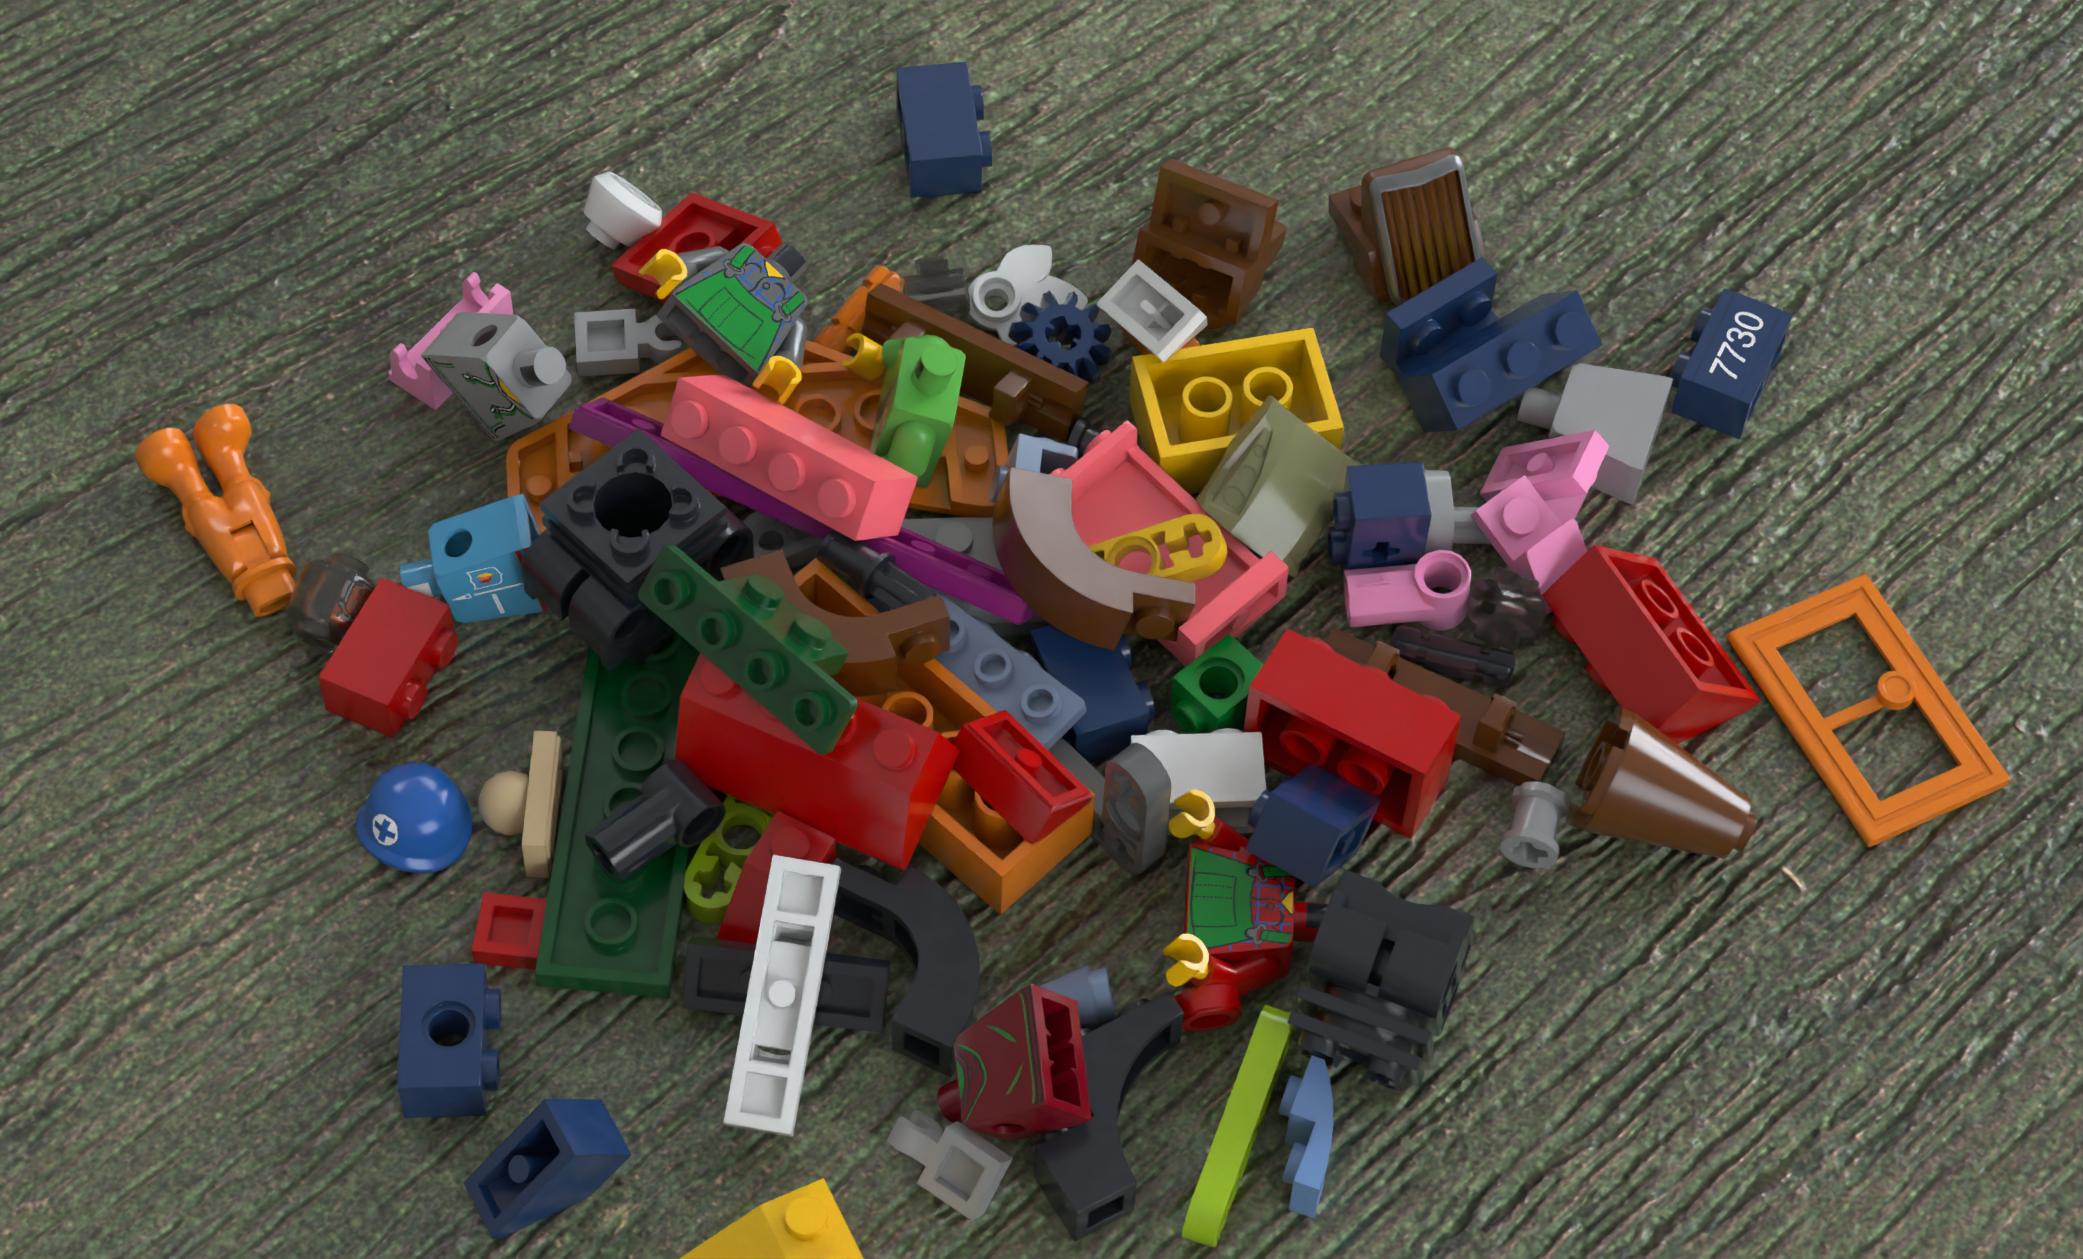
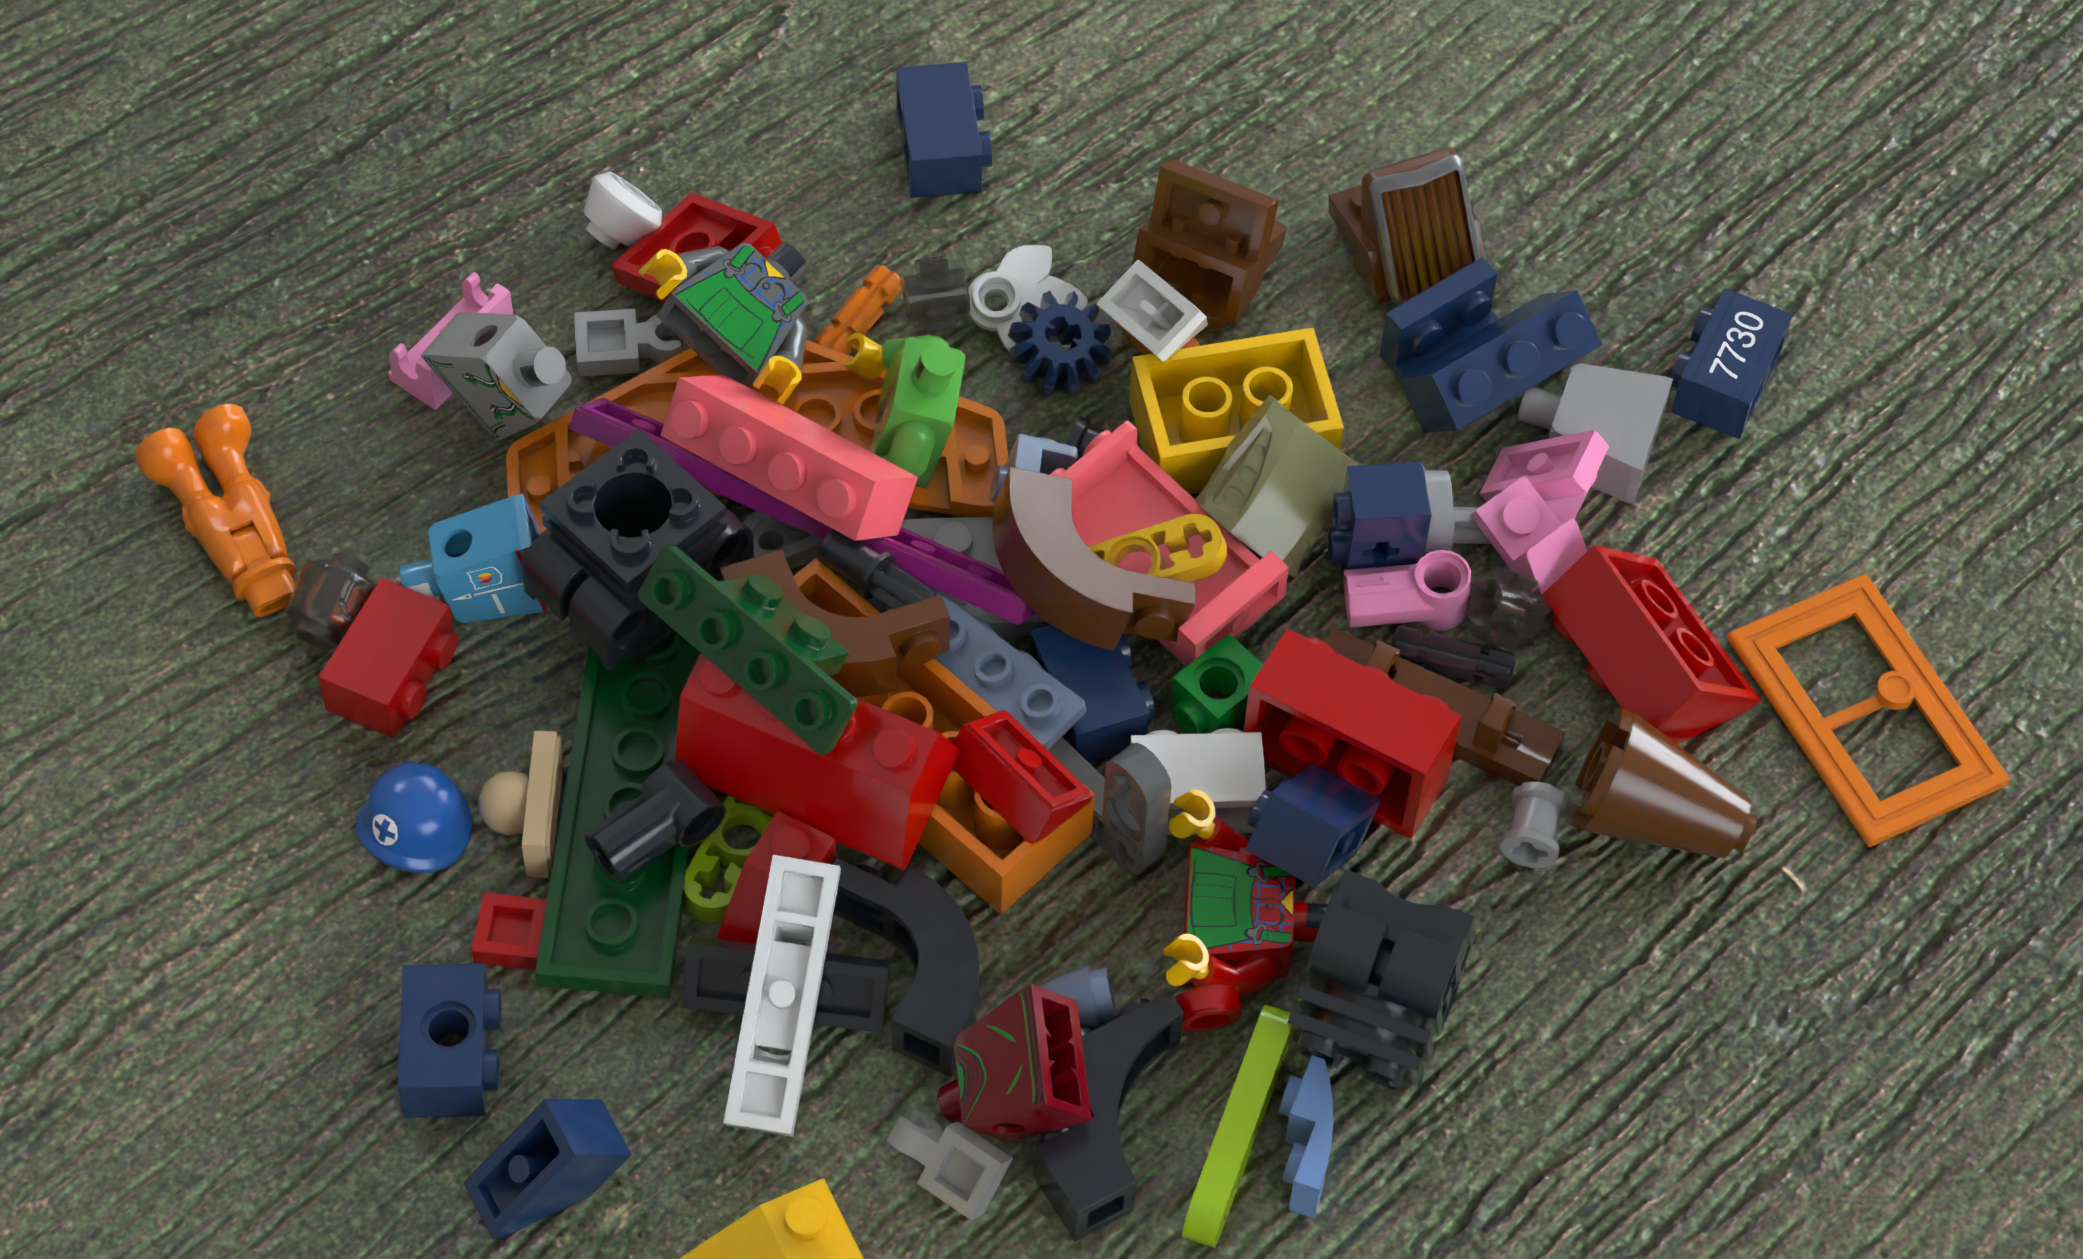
(993, 372): reddish brown hinge -> none

